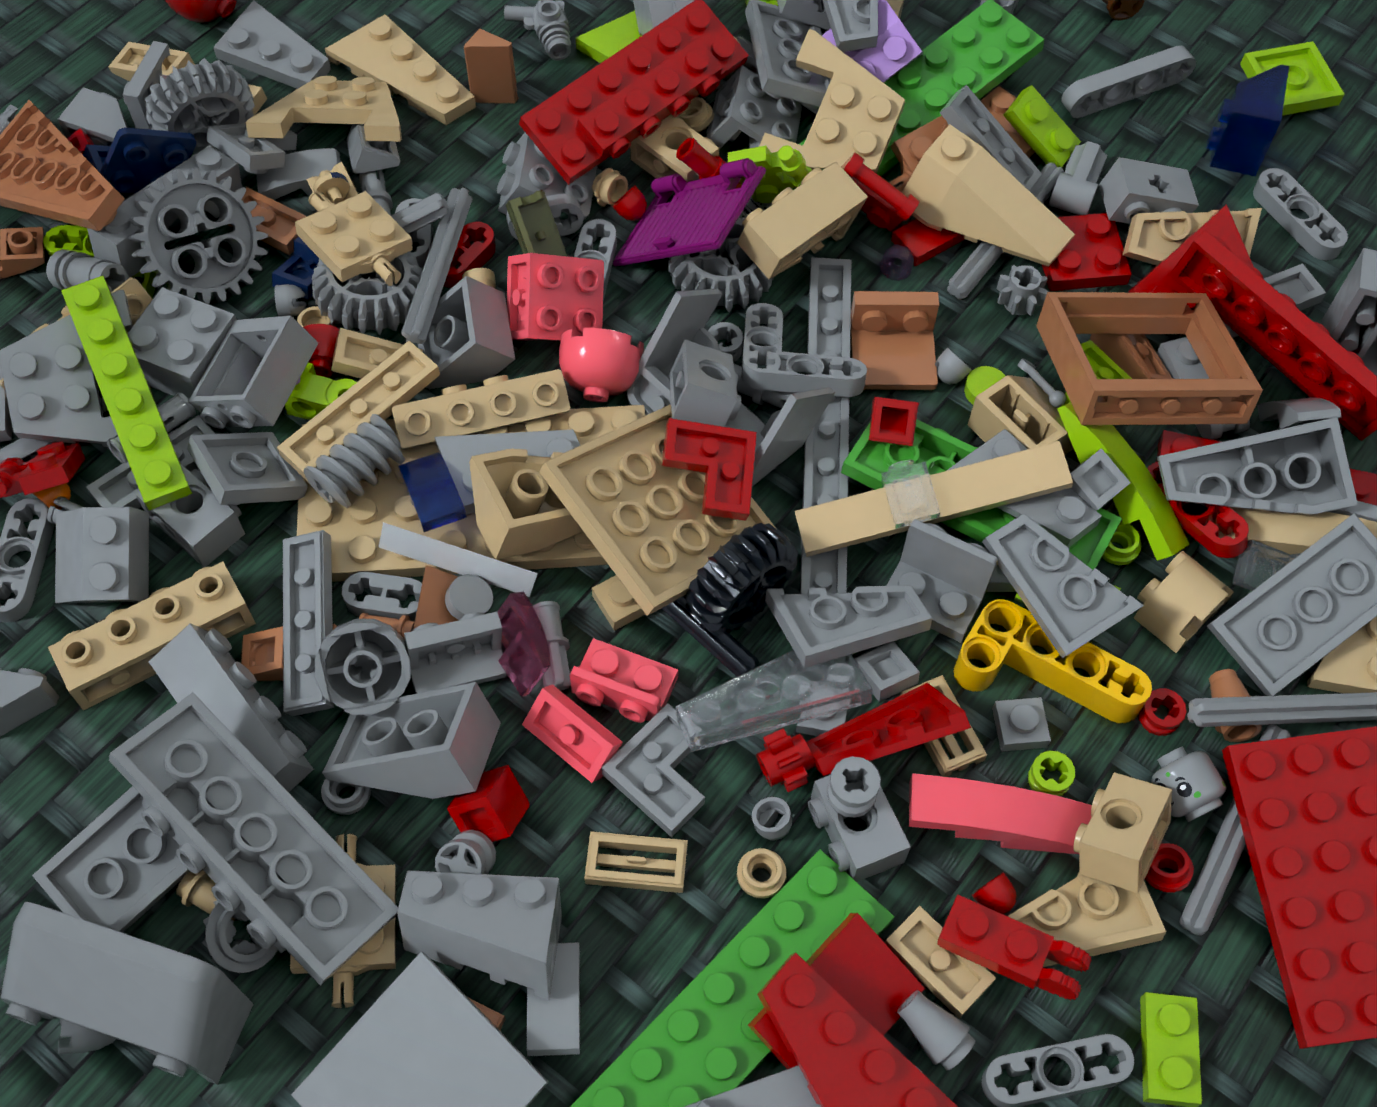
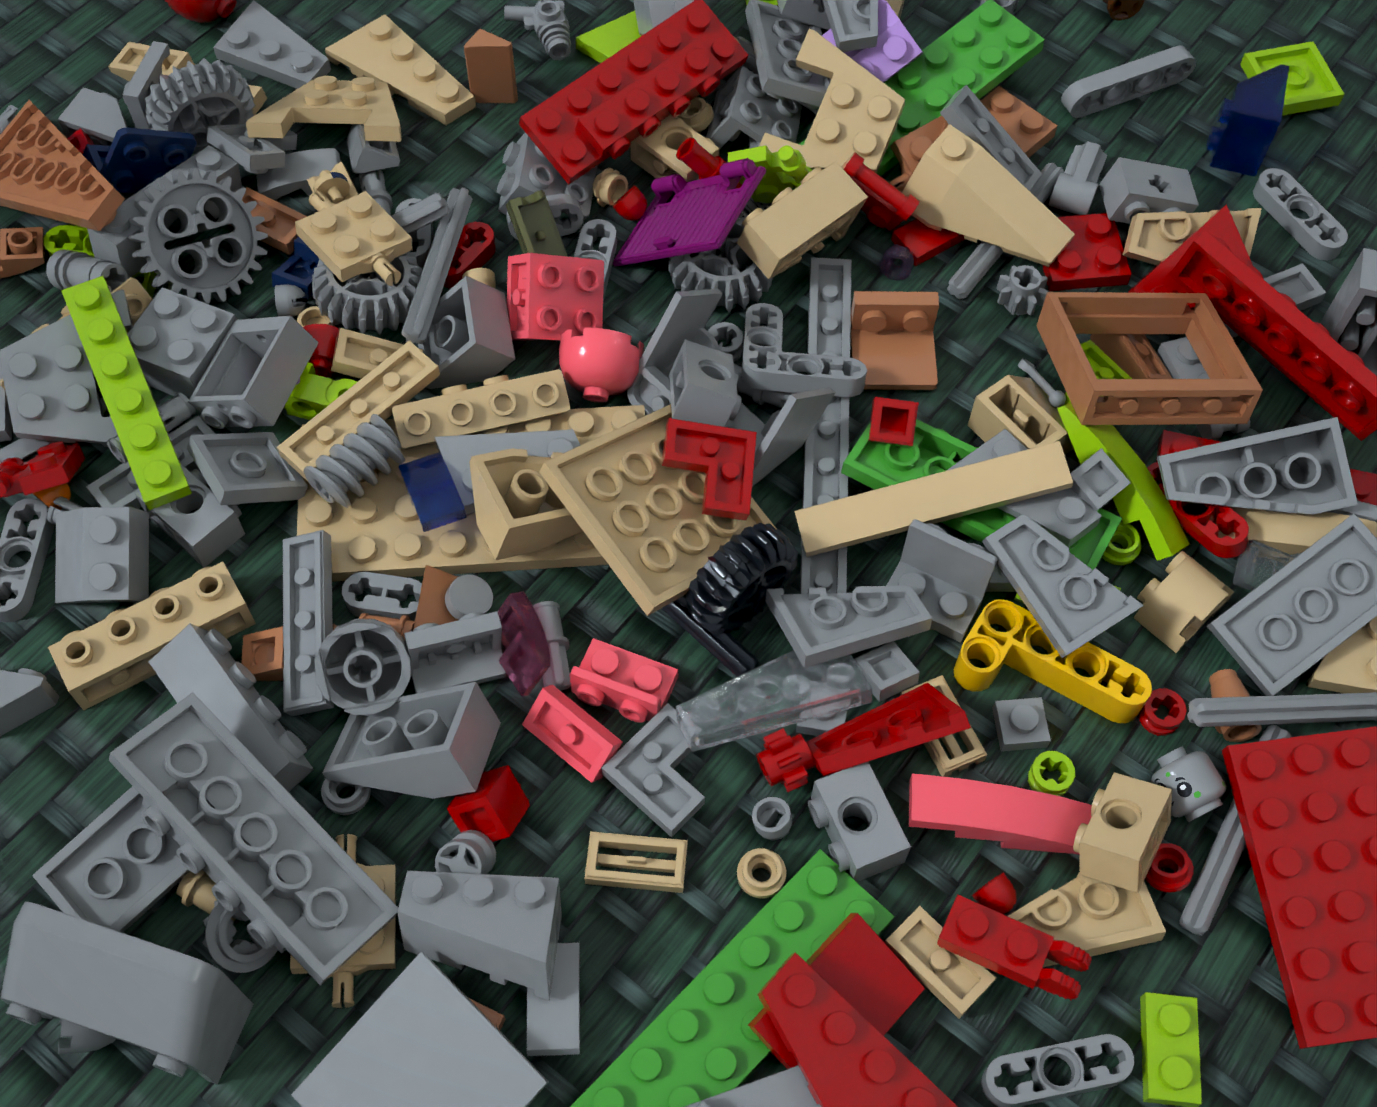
(456, 559): white sticker -> none
(616, 602): tan plate -> none
(849, 798): light grey wheel -> none
(910, 493): clear bracket -> none
(937, 1031): light grey cone -> none
(951, 368): light grey hinge -> none
(980, 380): lime tile -> none
(1041, 127): lime plate -> none
(1298, 411): light grey slope -> none

